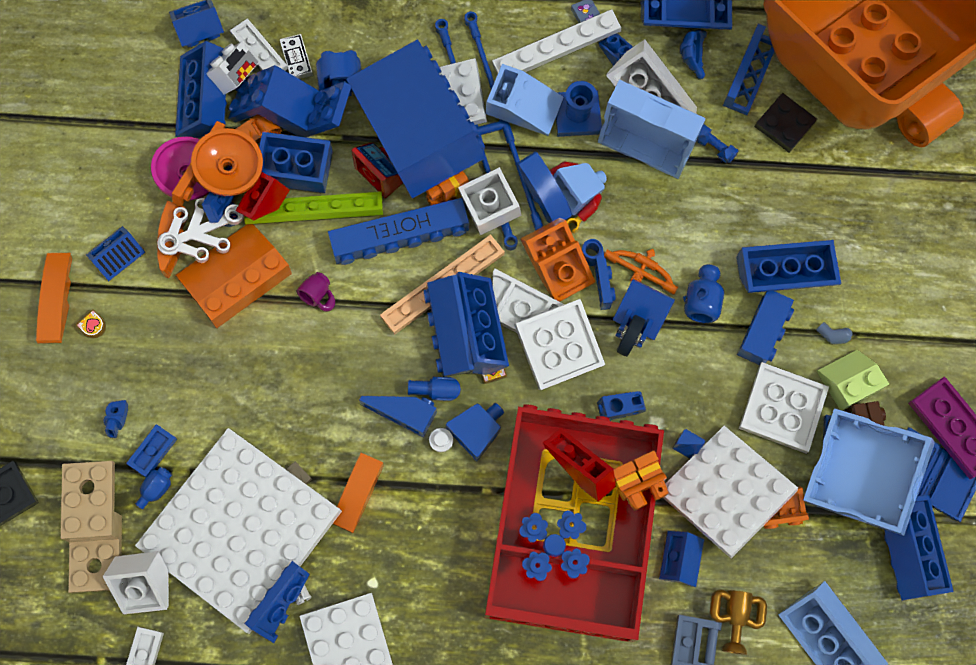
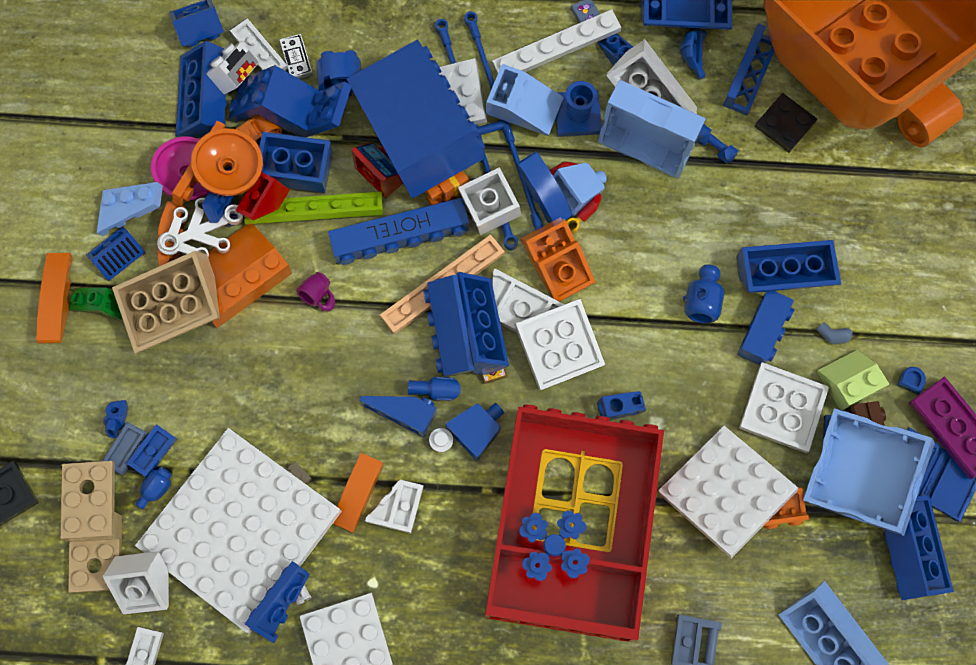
(92, 325): tile -> none
(97, 300): none -> green bracket
(125, 203): none -> light blue wing
(125, 446): none -> sand blue tile
(168, 300): none -> tan slope
(398, 507): none -> white wing
(581, 464): red slope -> none
(602, 272): blue plate -> none
(638, 477): orange hips -> none
(639, 272): orange piece -> none
(640, 315): blue plate -> none
(681, 558): blue panel -> none
(688, 443): blue slope -> none
(738, 613): pearl gold piece -> none
(912, 379): none -> blue tile

